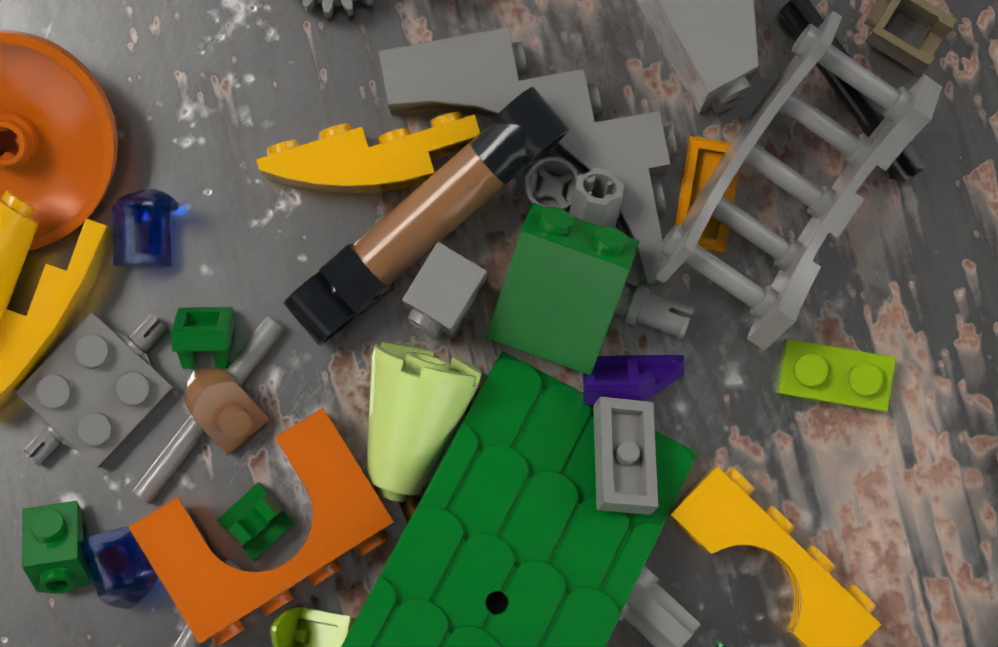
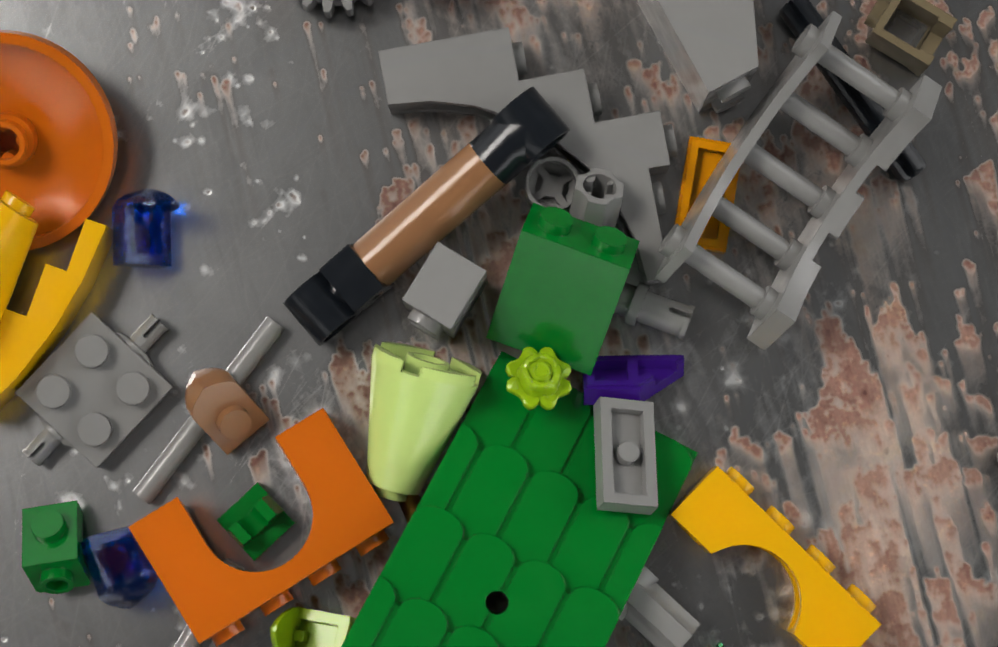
(202, 330): green tile -> none
(347, 165): yellow slope -> none
(538, 378): none -> lime plant
(835, 375): lime plate -> none

